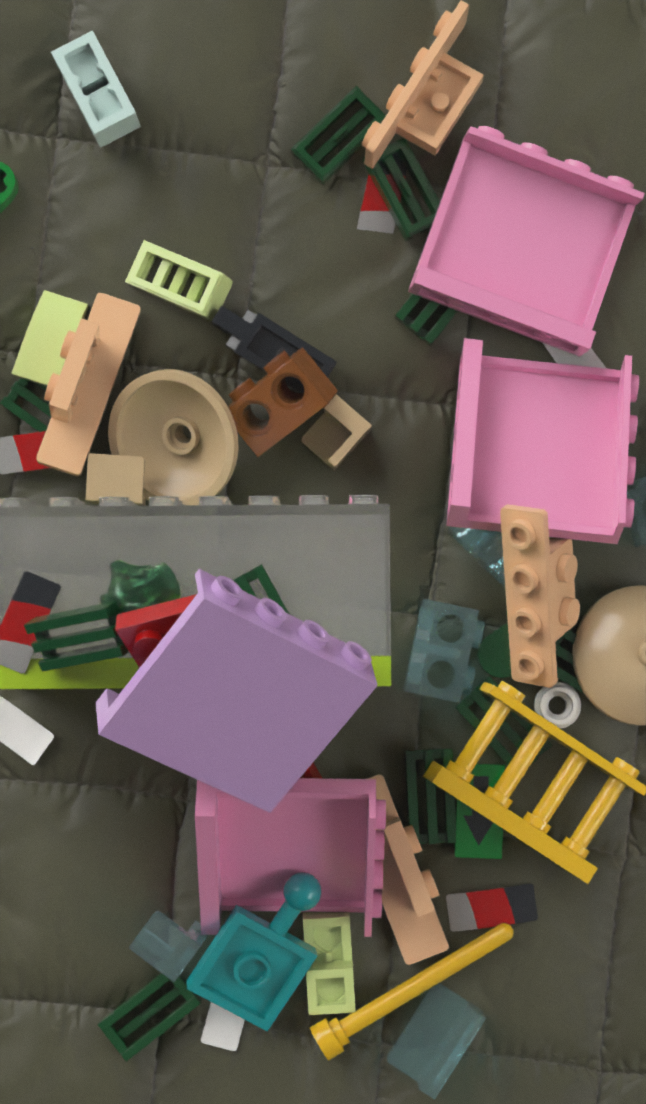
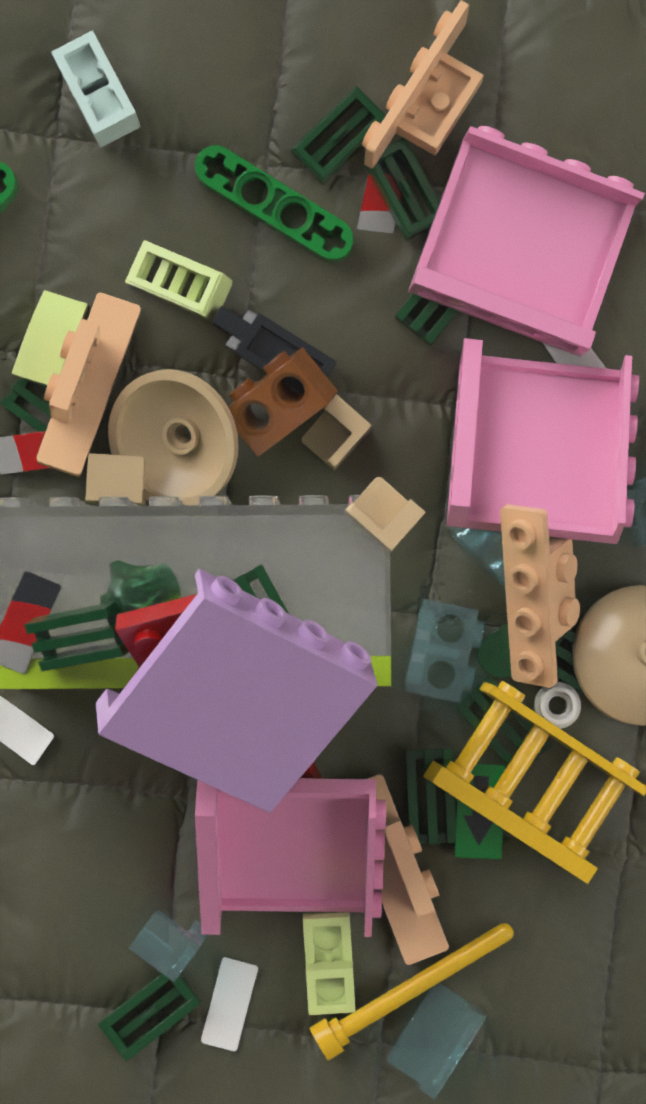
(258, 963): teal plate -> none
(270, 209): none -> green beam
(384, 513): none -> tan panel
(491, 907): sticker -> none

